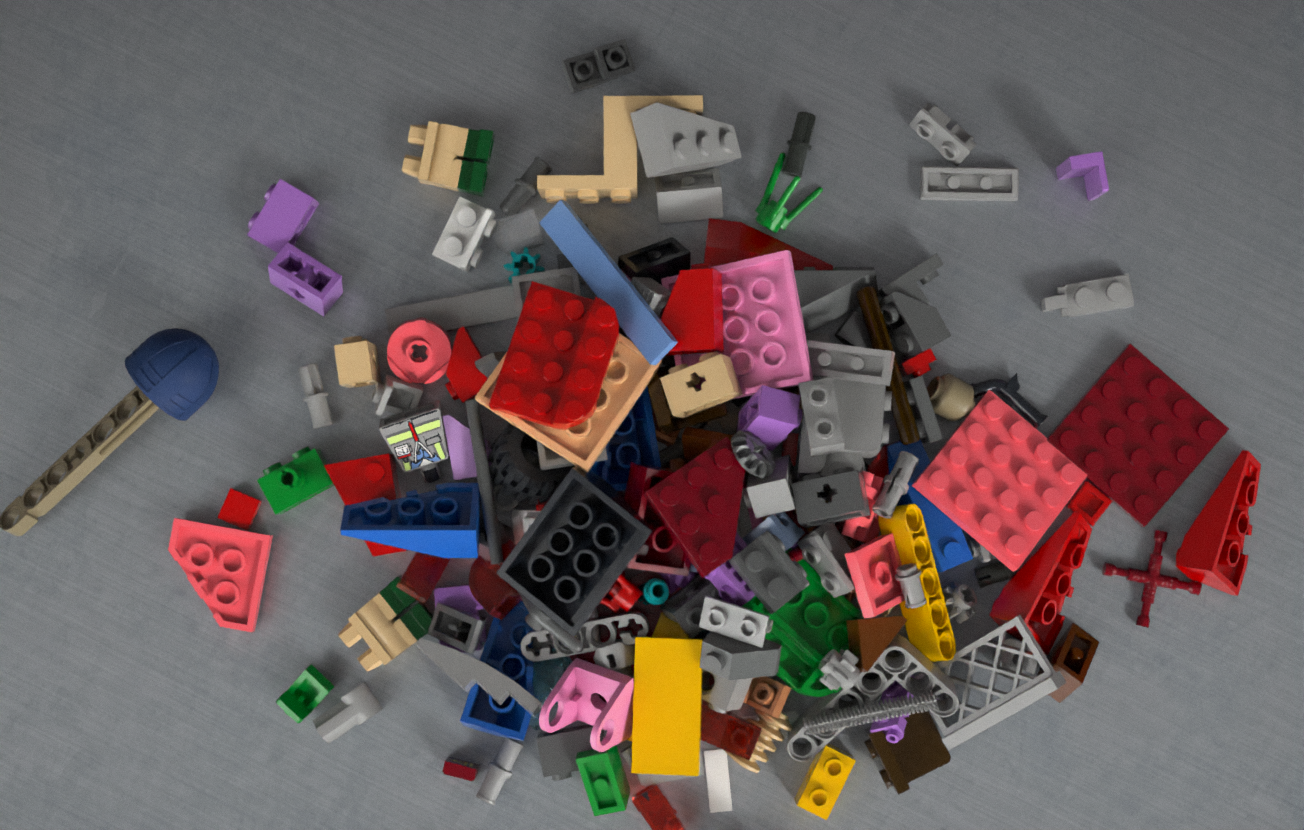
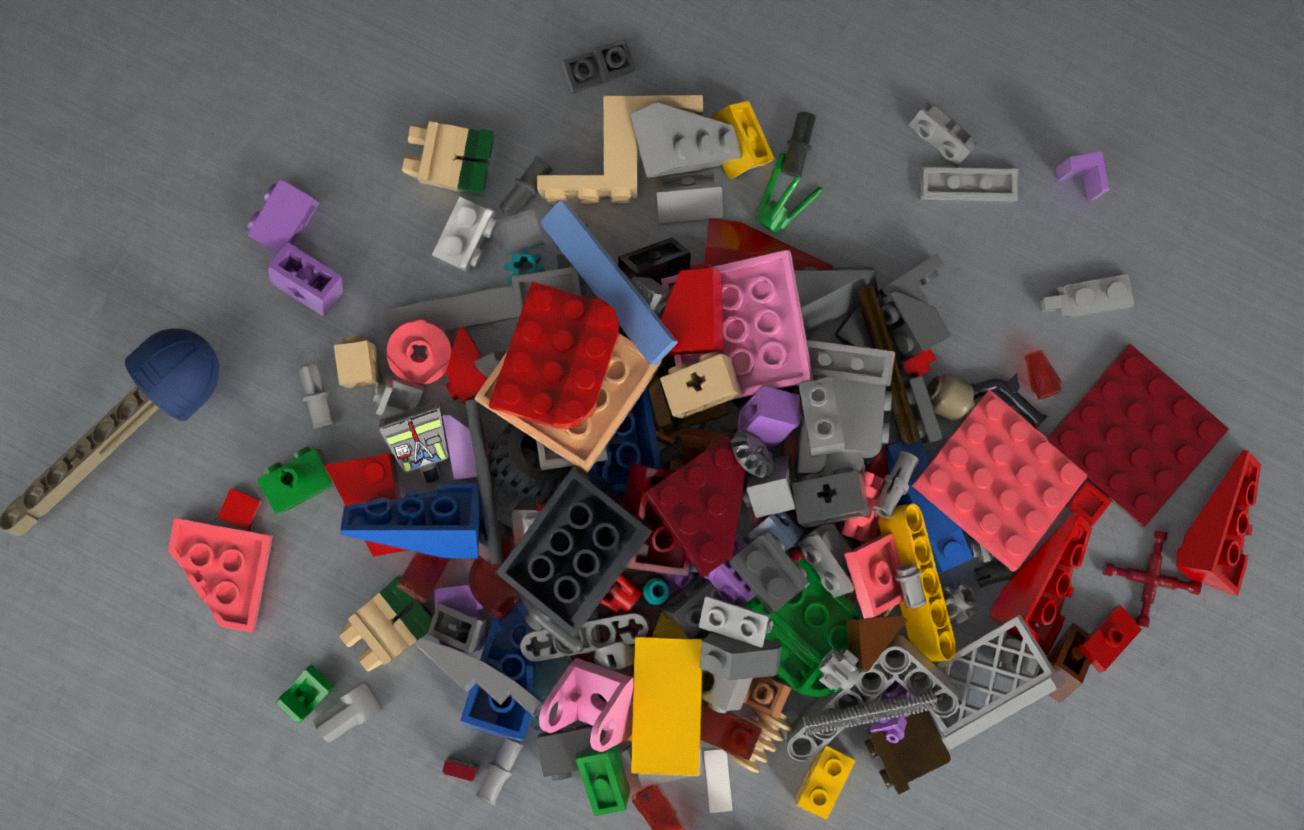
(750, 137): none -> yellow panel
(1042, 376): none -> clear red cone
(1109, 638): none -> red plate

